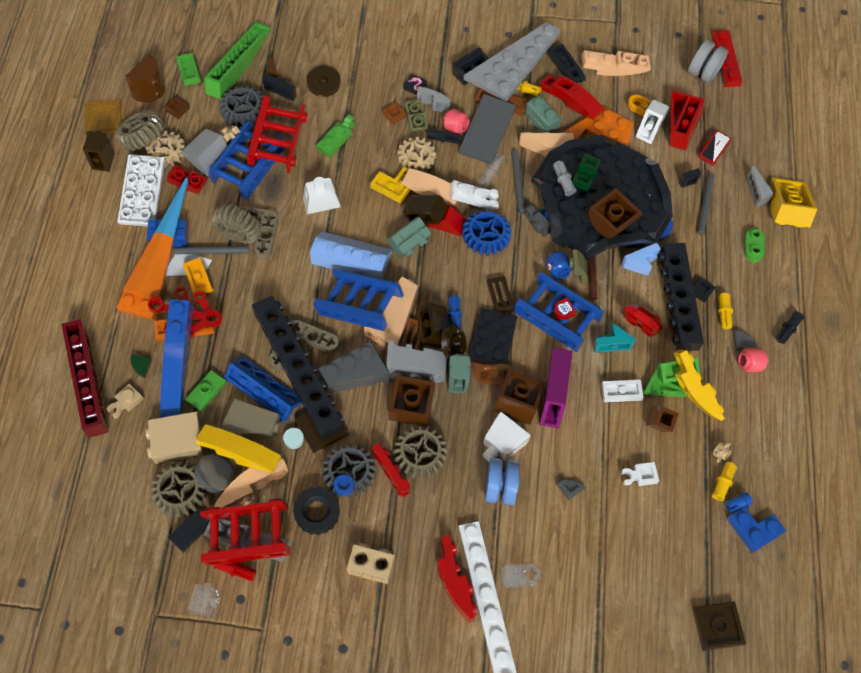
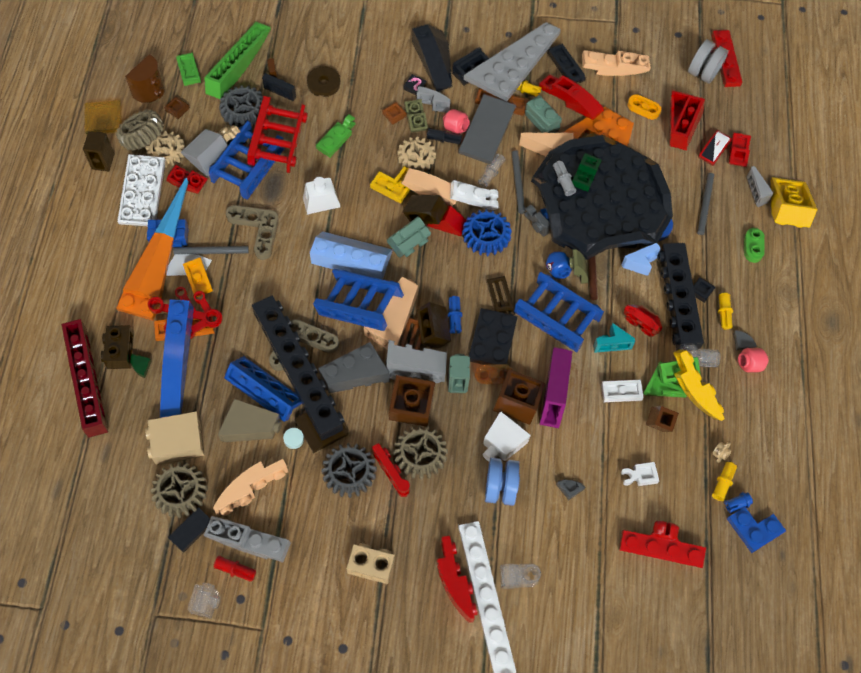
(117, 347): none -> dark brown brick
(126, 399): tan plate -> none
(206, 391): bright green plate -> none
(214, 473): dark grey tile -> none
(235, 224): dark tan gear -> none
(239, 448): yellow slope -> none
(256, 550): red fence -> none
(309, 496): black tyre -> none
(343, 485): blue tile -> none
(434, 54): none -> black wedge
(453, 341): dark brown tile -> none
(564, 309): red tile -> none
(613, 214): reddish brown brick -> none
(652, 121): white slope -> none
(663, 545): none -> red plate
(690, 178): black tile -> none
(706, 357): none -> clear piece
(719, 626): dark brown tile -> none
(739, 149): none -> red slope
(789, 327): black axle -> none

